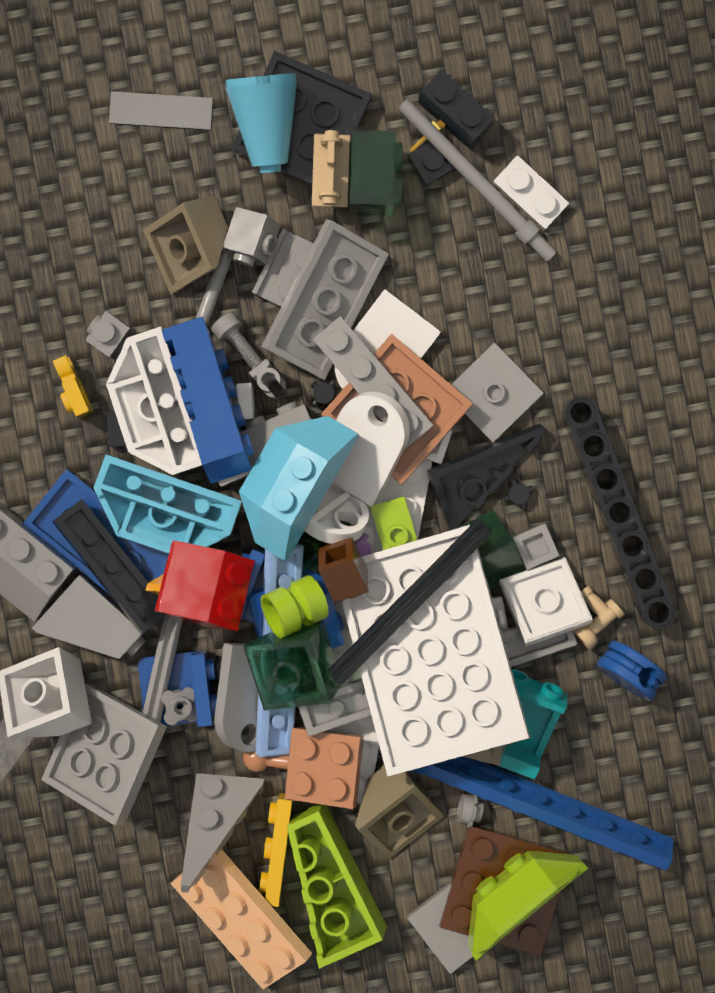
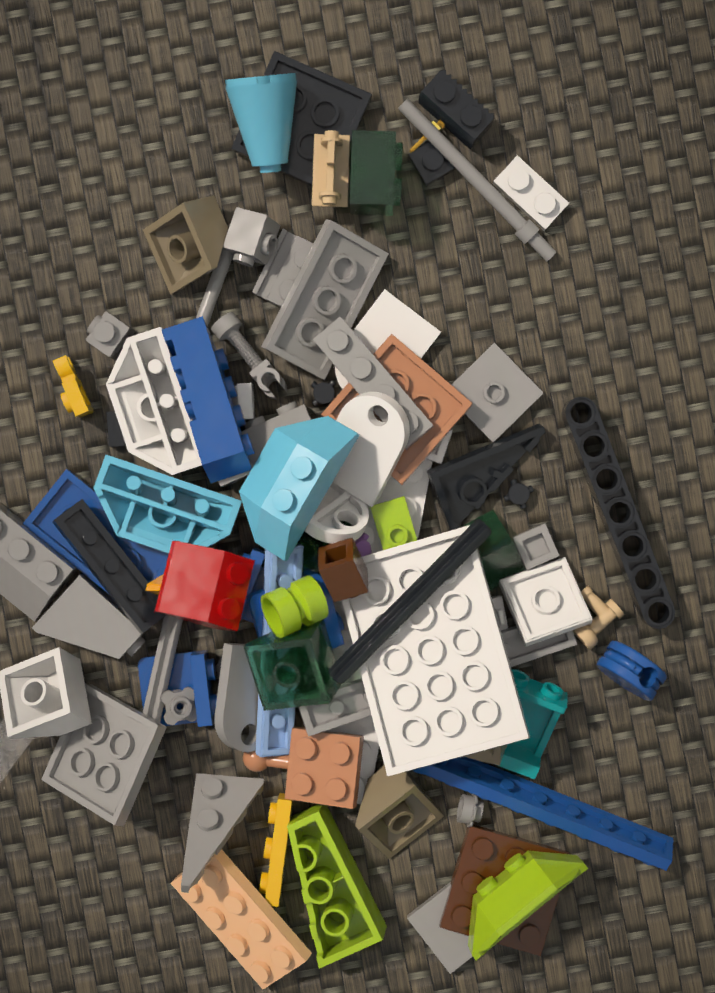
(160, 110): light grey sticker -> none

